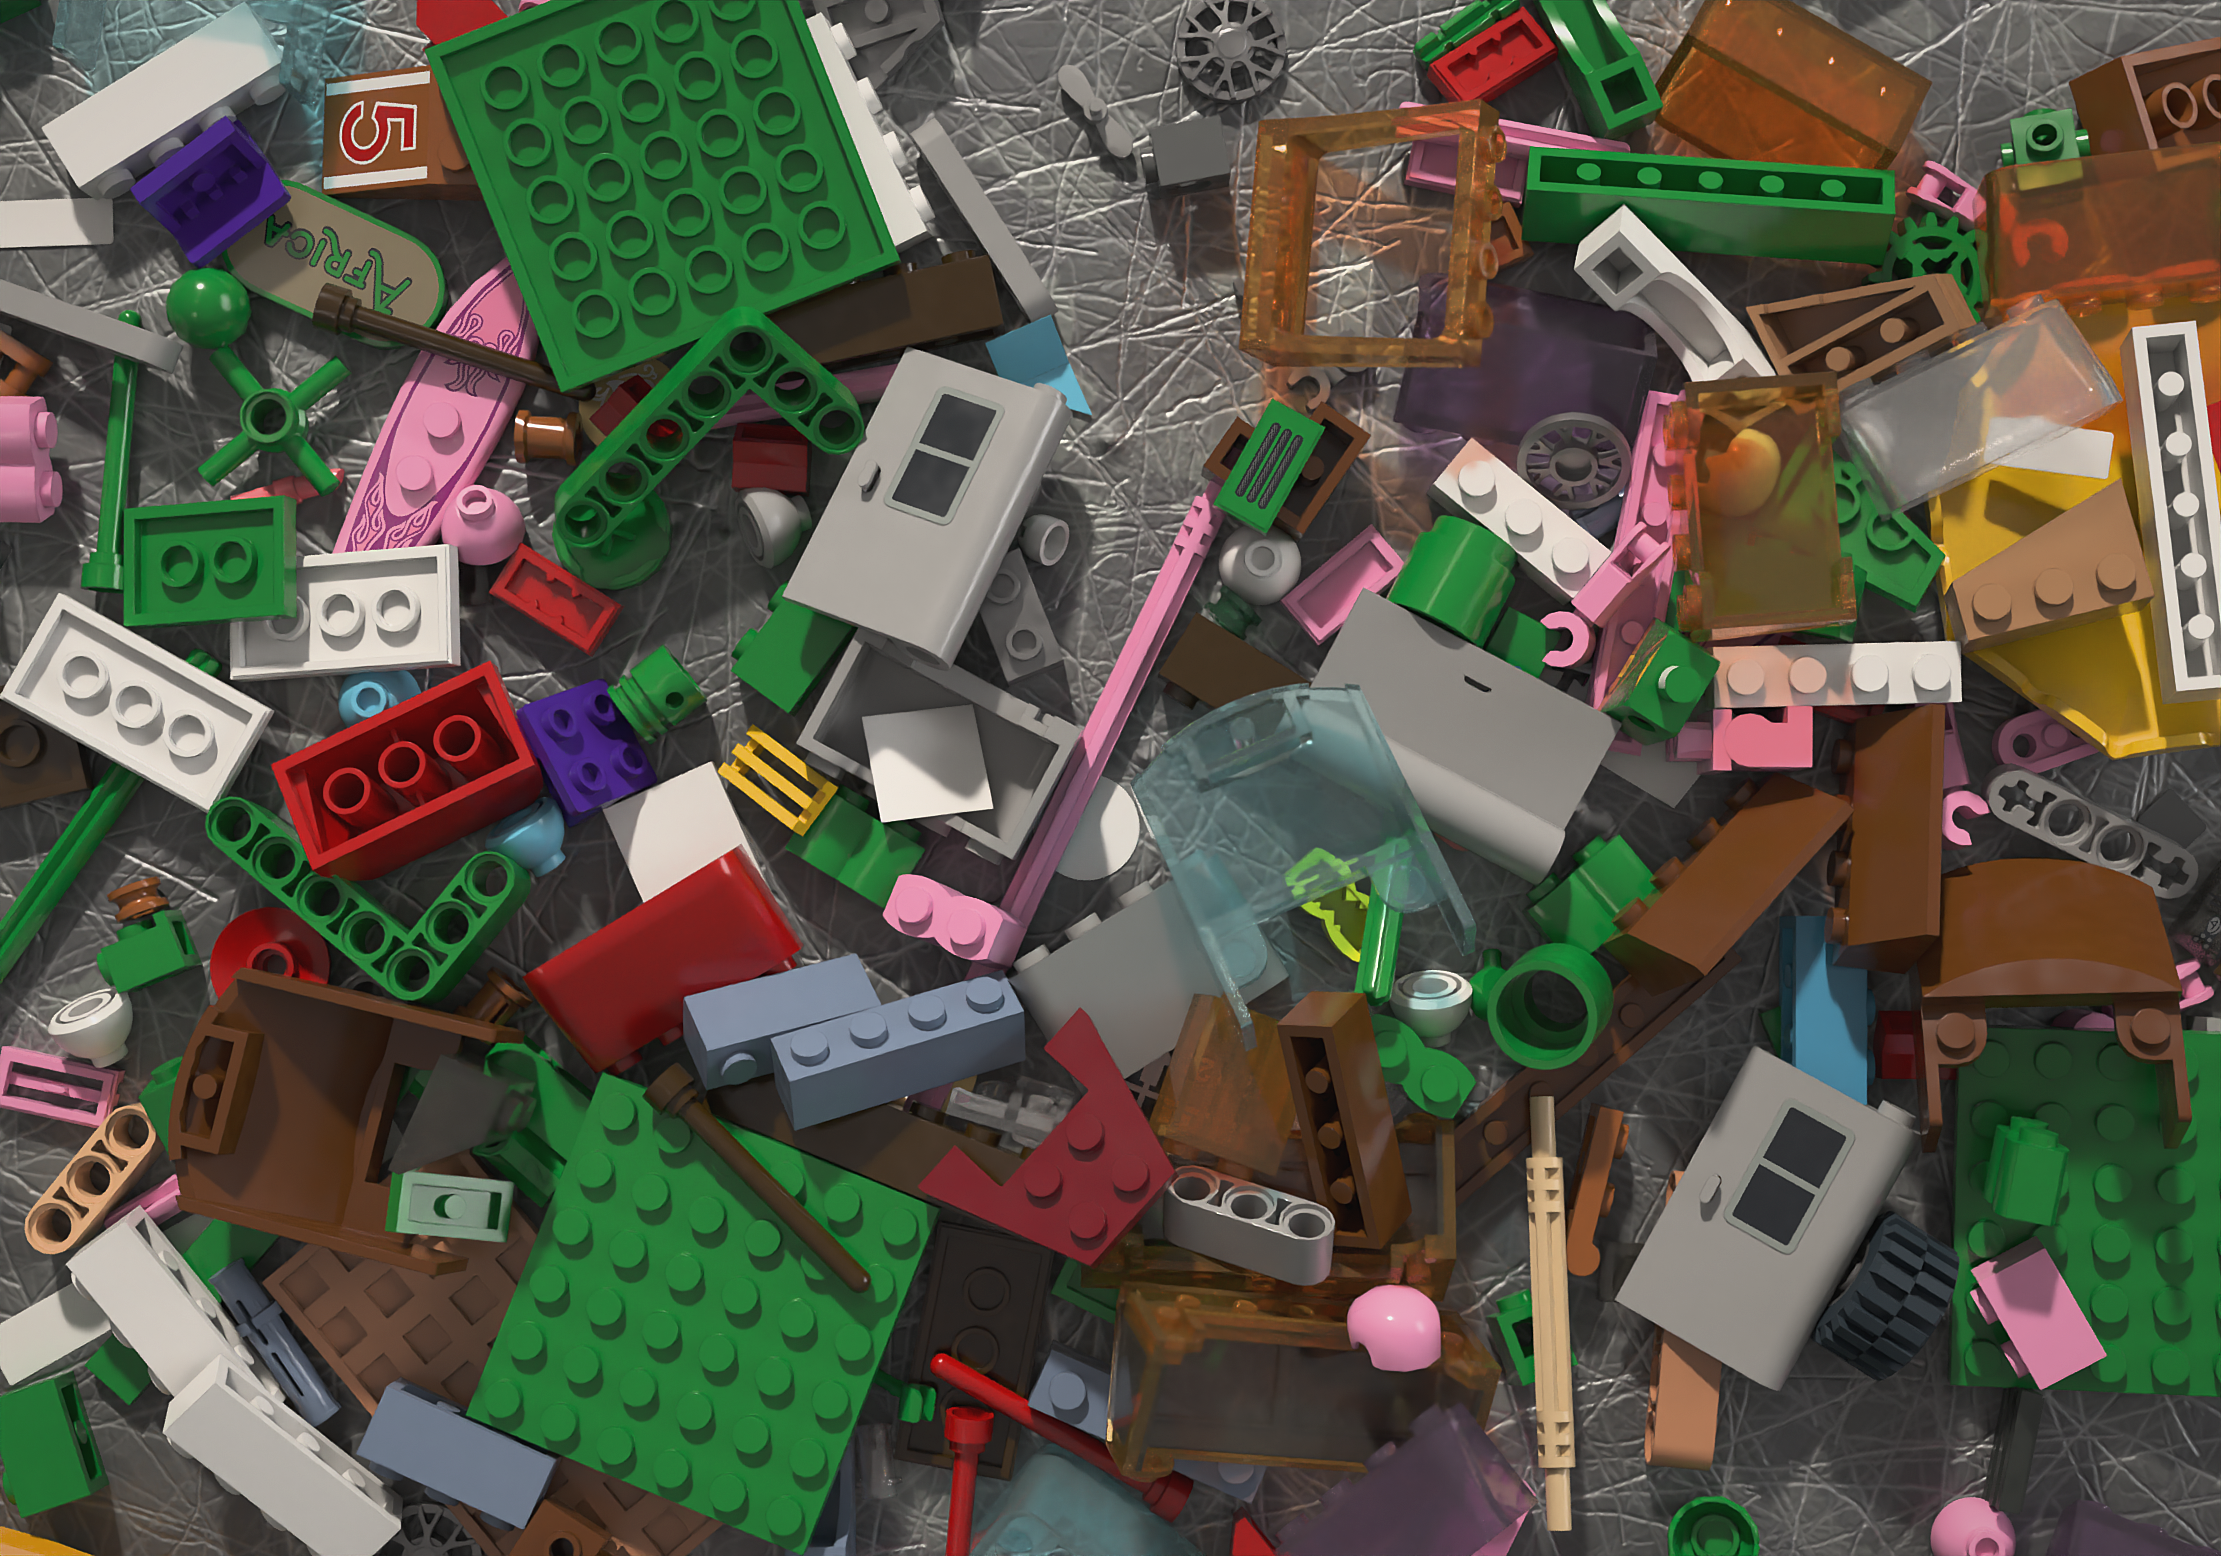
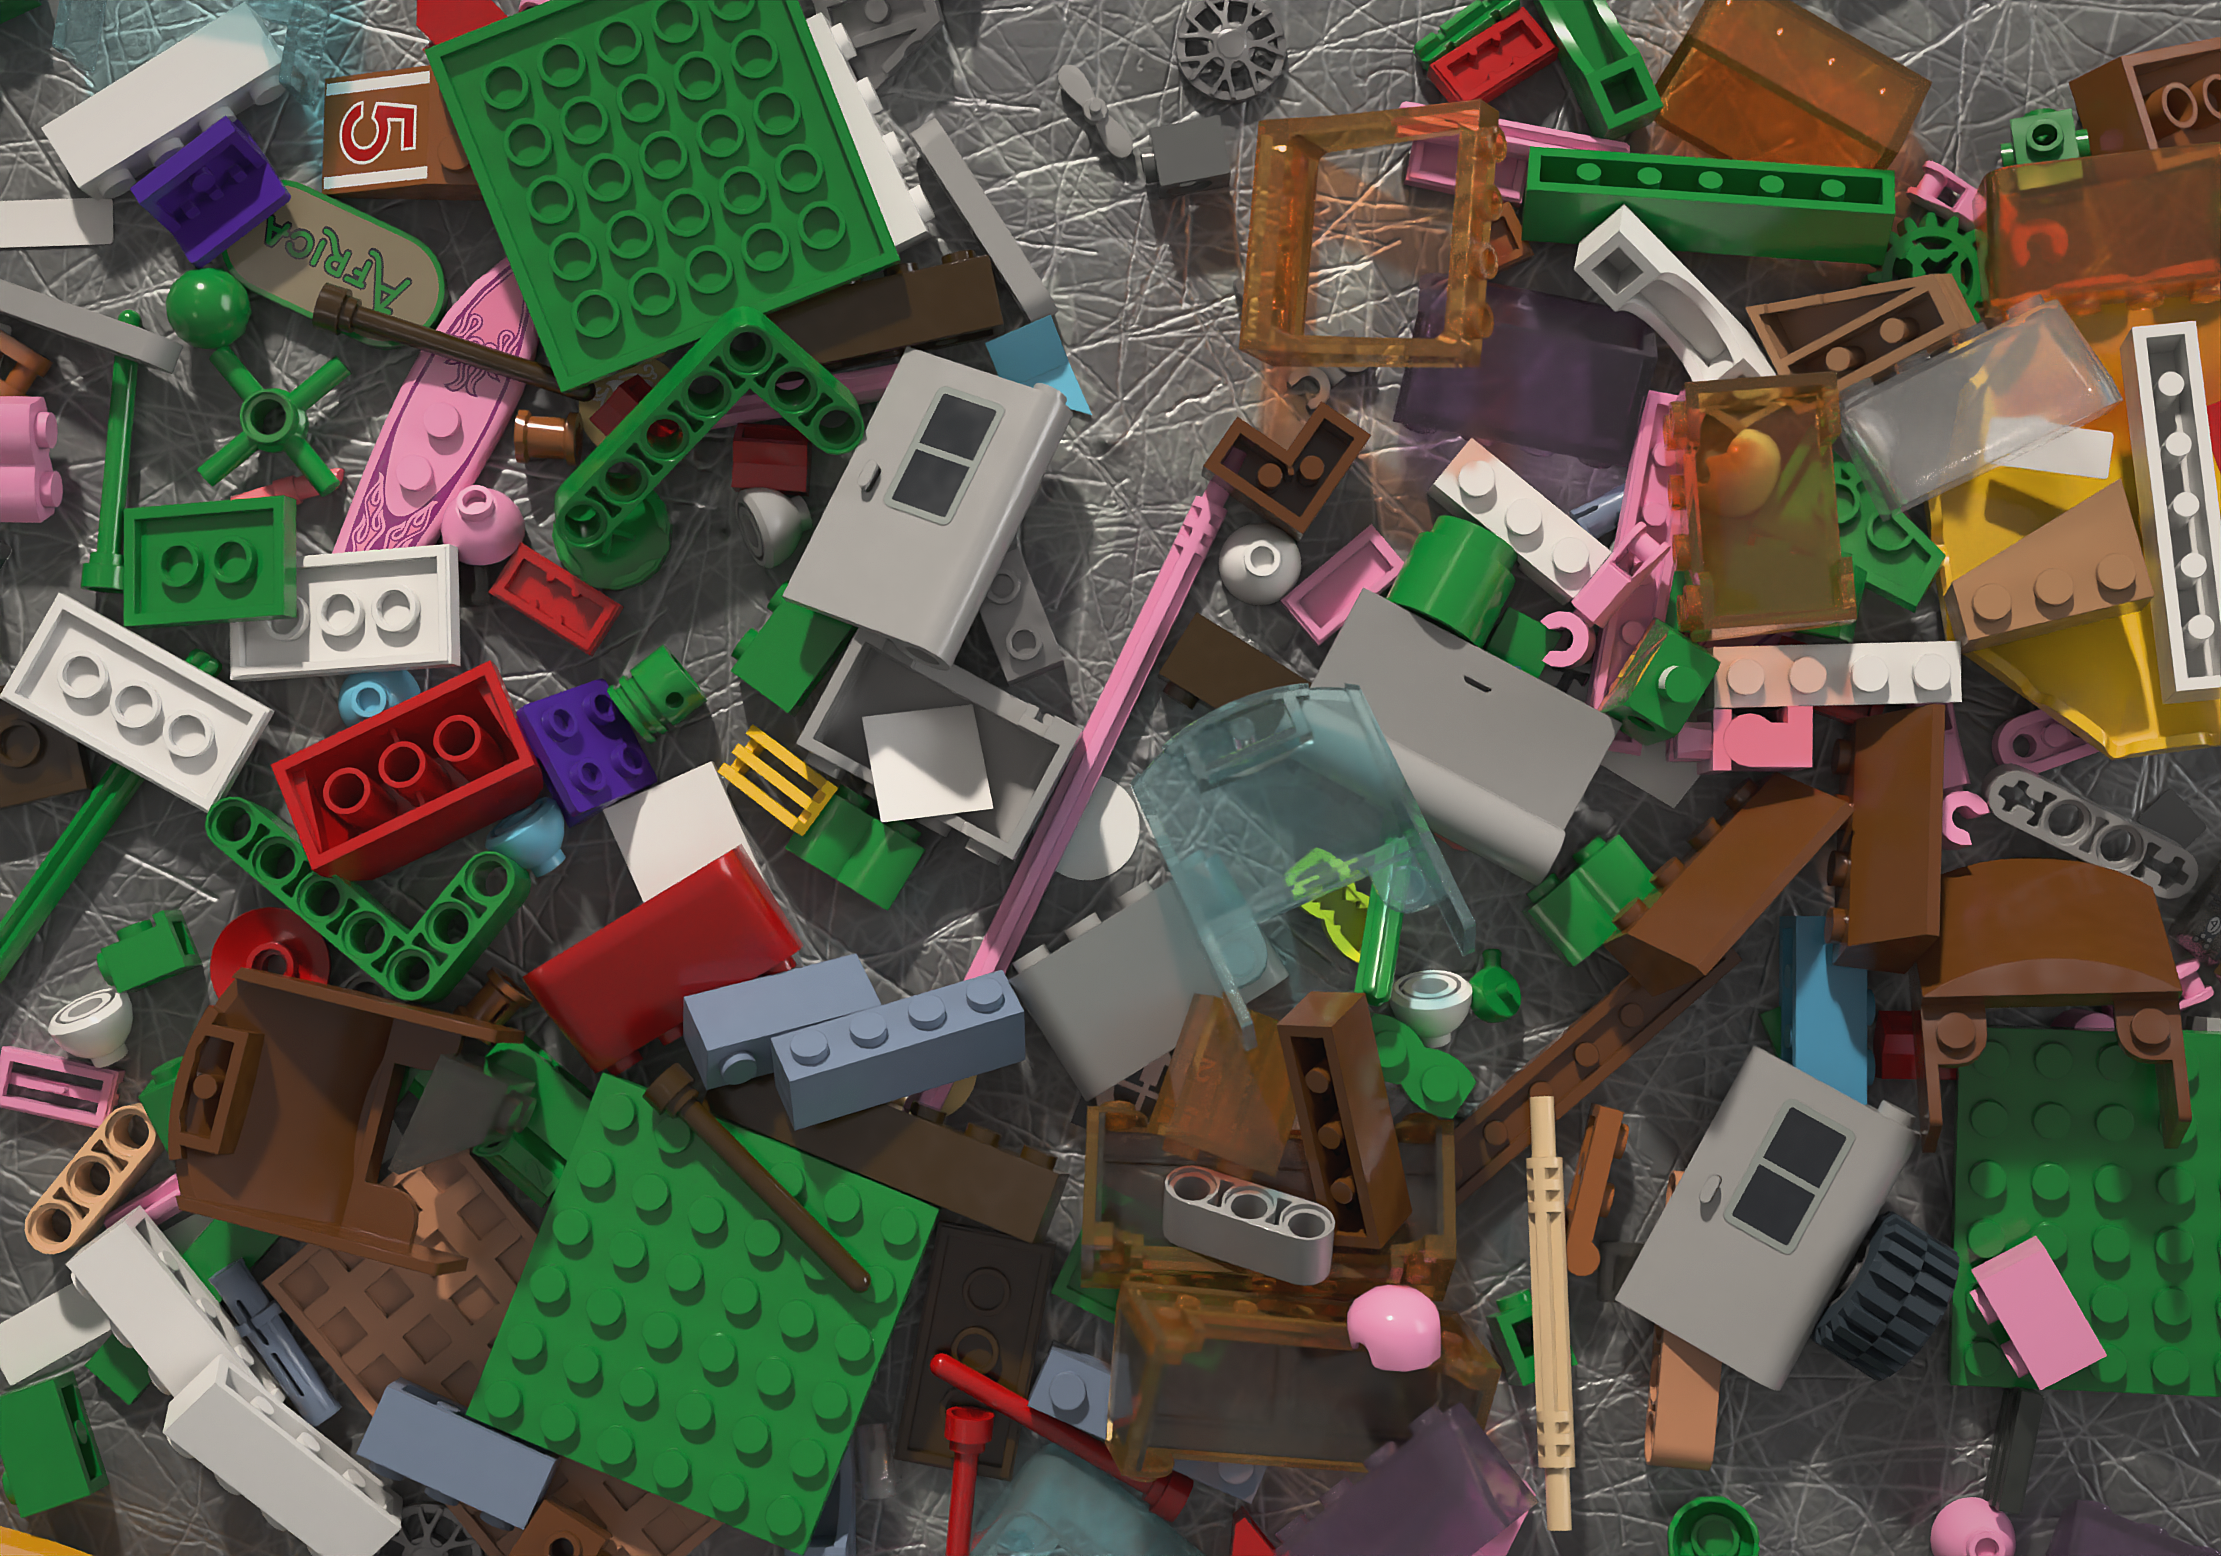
(138, 899): dark orange bush -> none
(449, 1206): plate -> none
(915, 1401): green hand -> none
(954, 921): bright pink brick -> none
(1014, 1105): clear wing -> none
(1044, 538): white hinge -> none
(1086, 1176): dark red wing -> none
(1232, 613): clear green bush -> none
(1268, 467): green tile -> none
(1526, 1032): green piece -> none
(1575, 460): flat silver wheel -> none
(2026, 1171): green brick -> none

